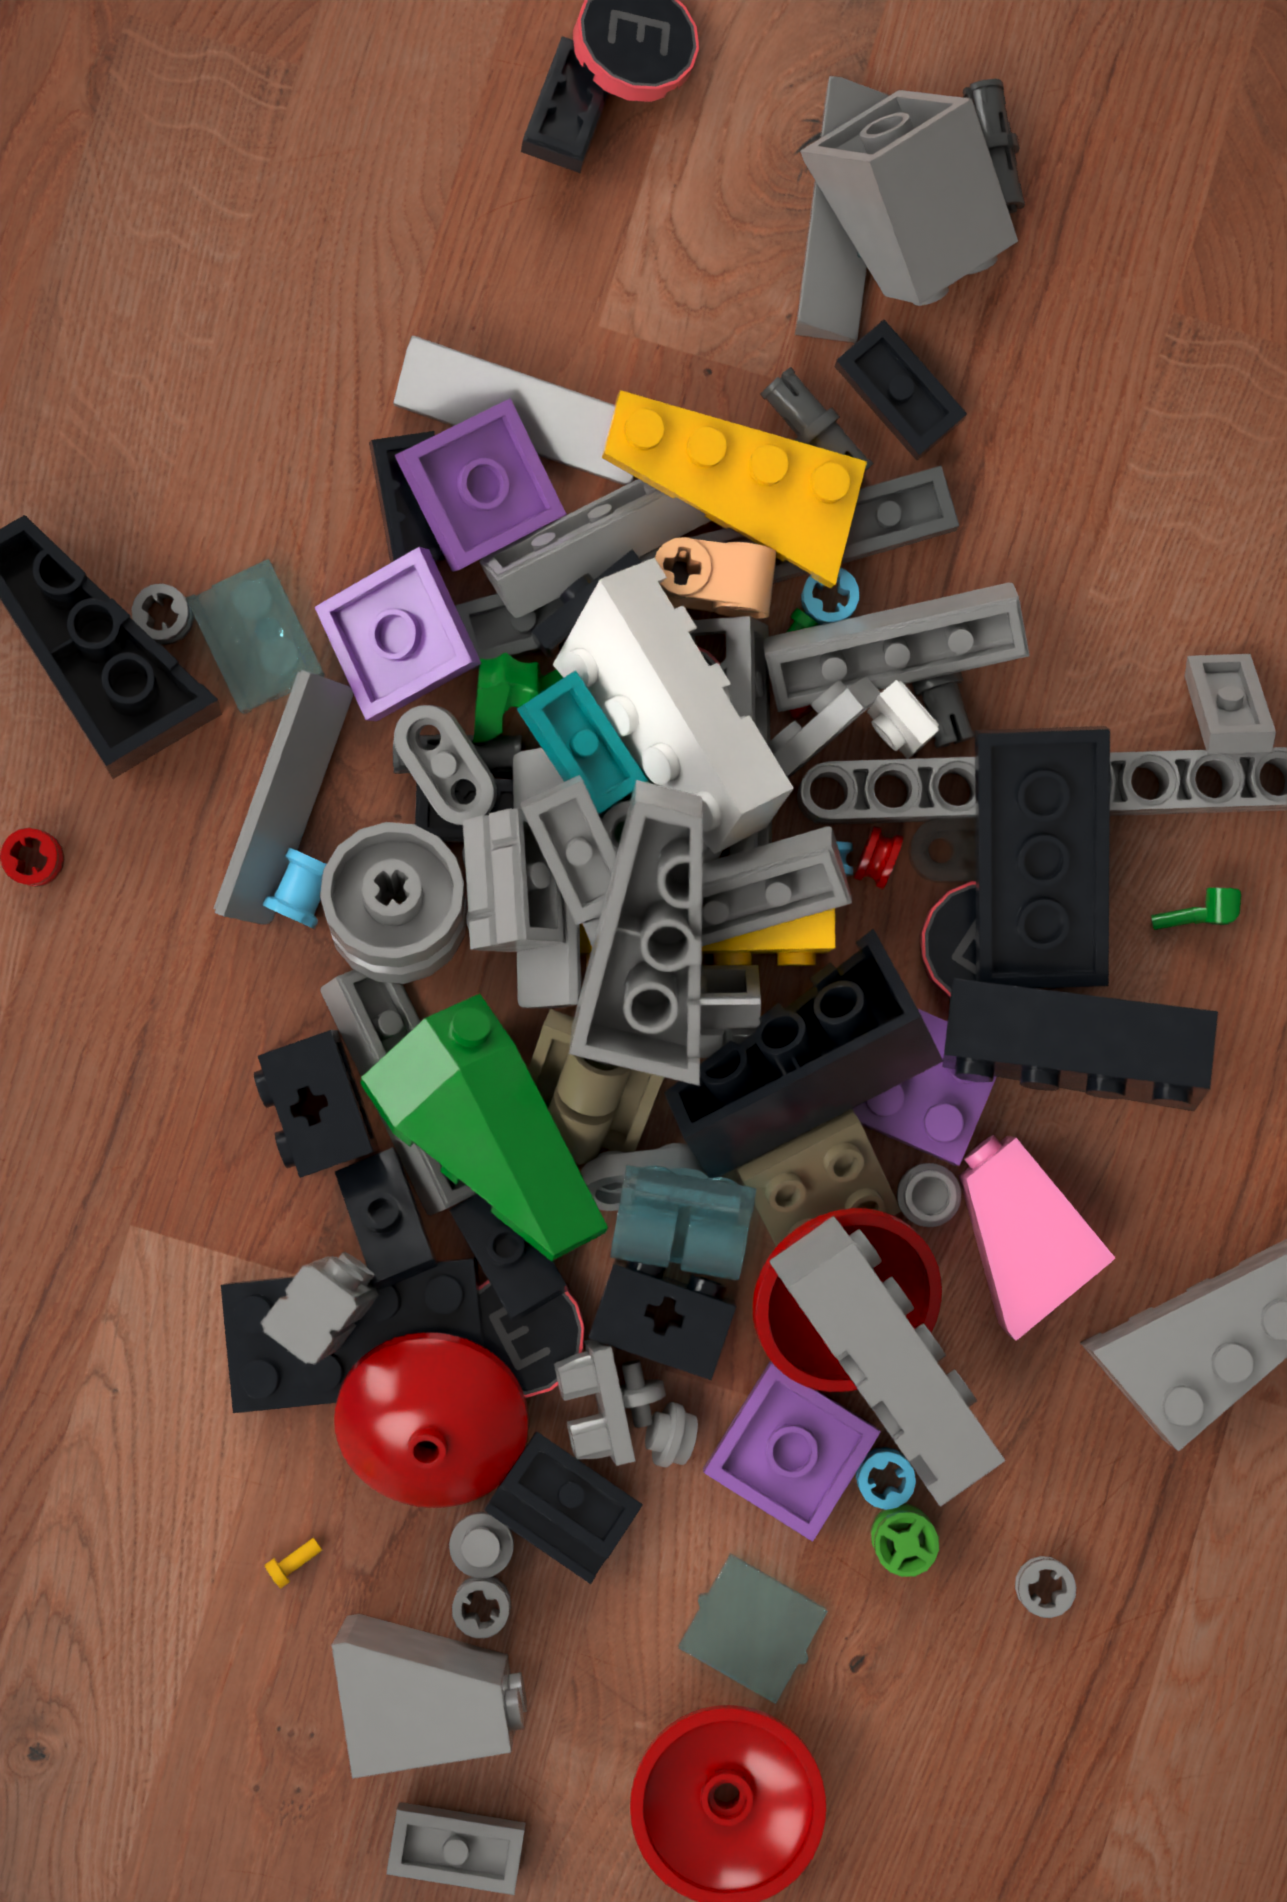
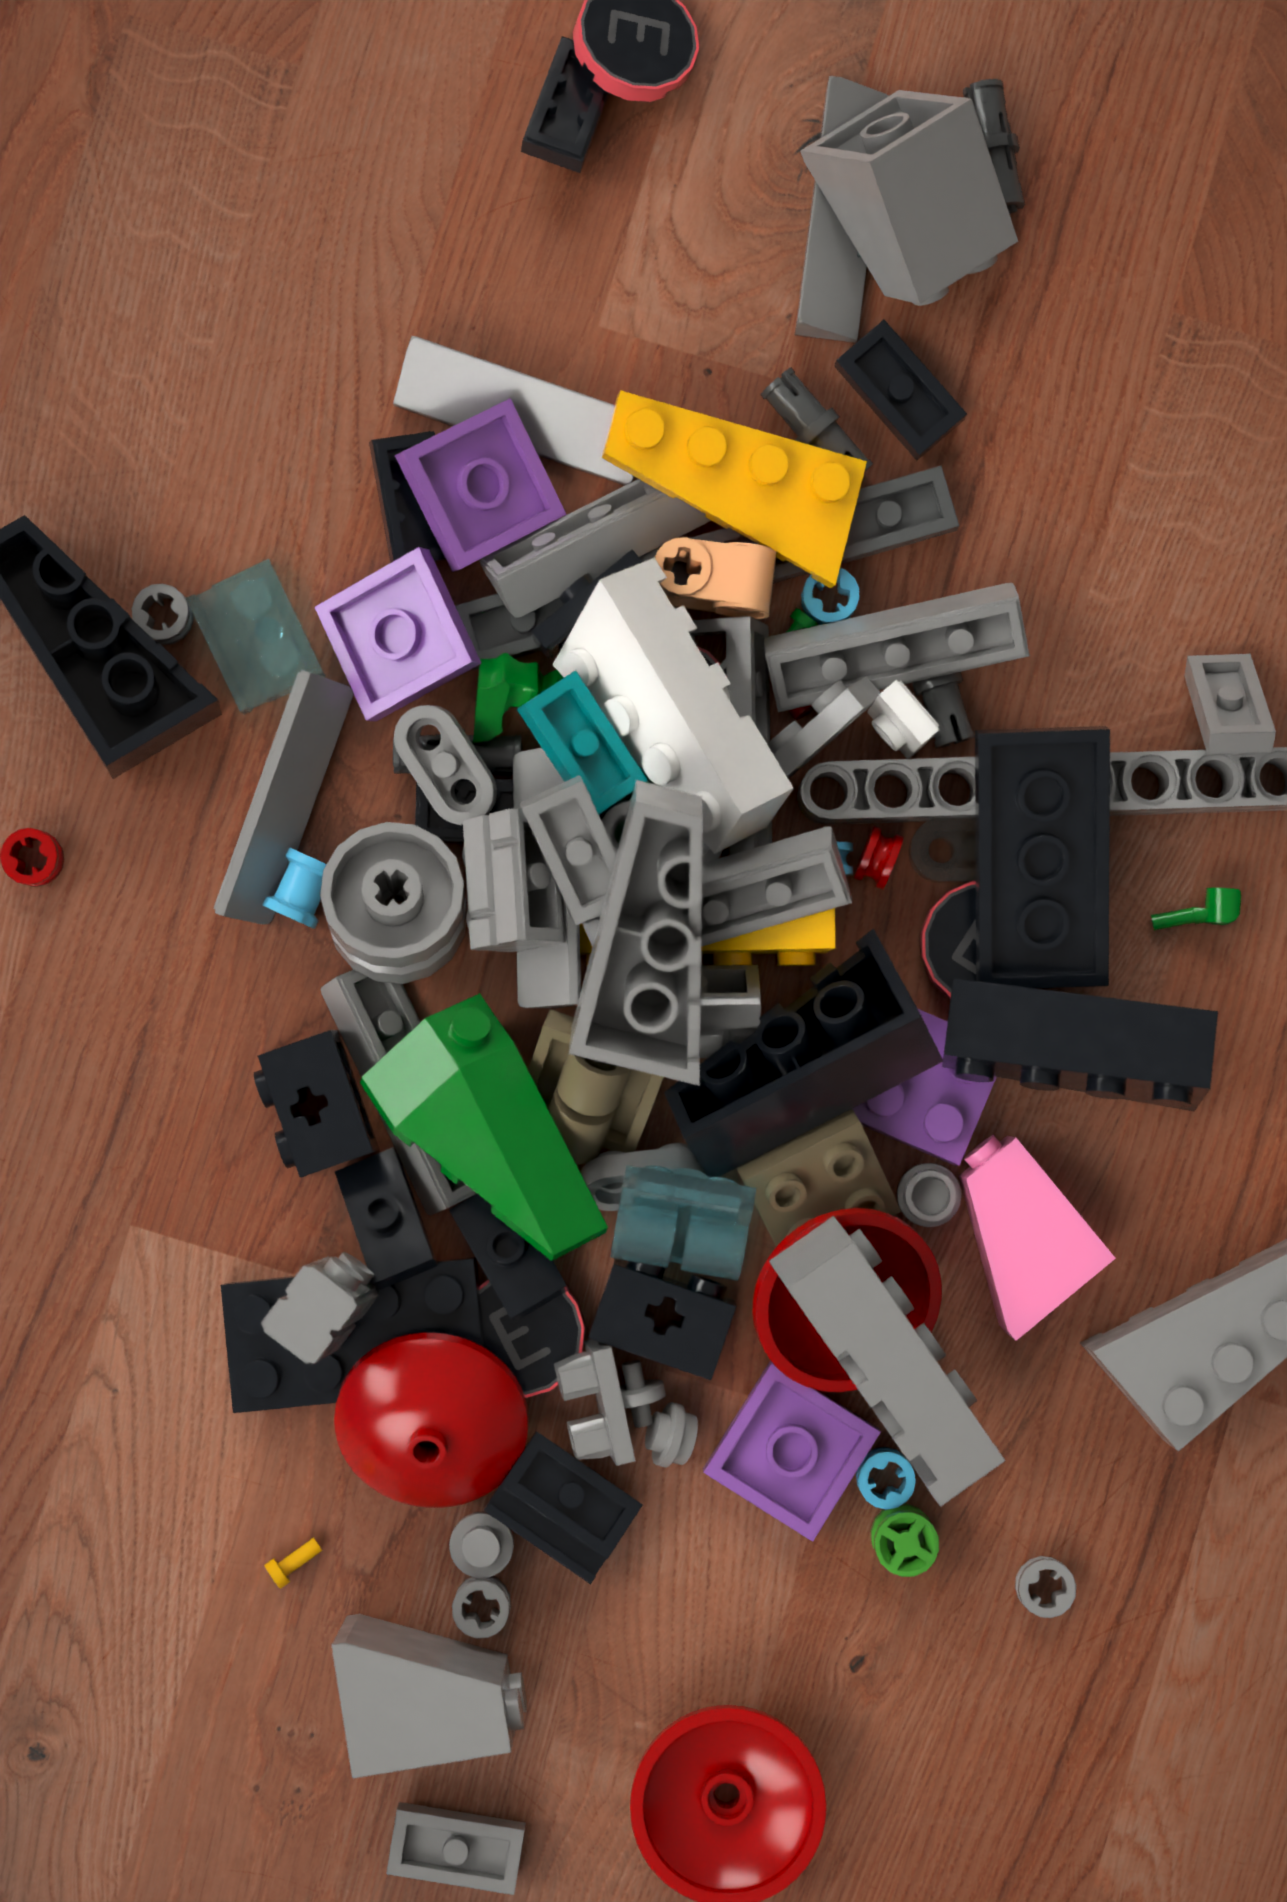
(752, 1628): clear light blue piece -> none

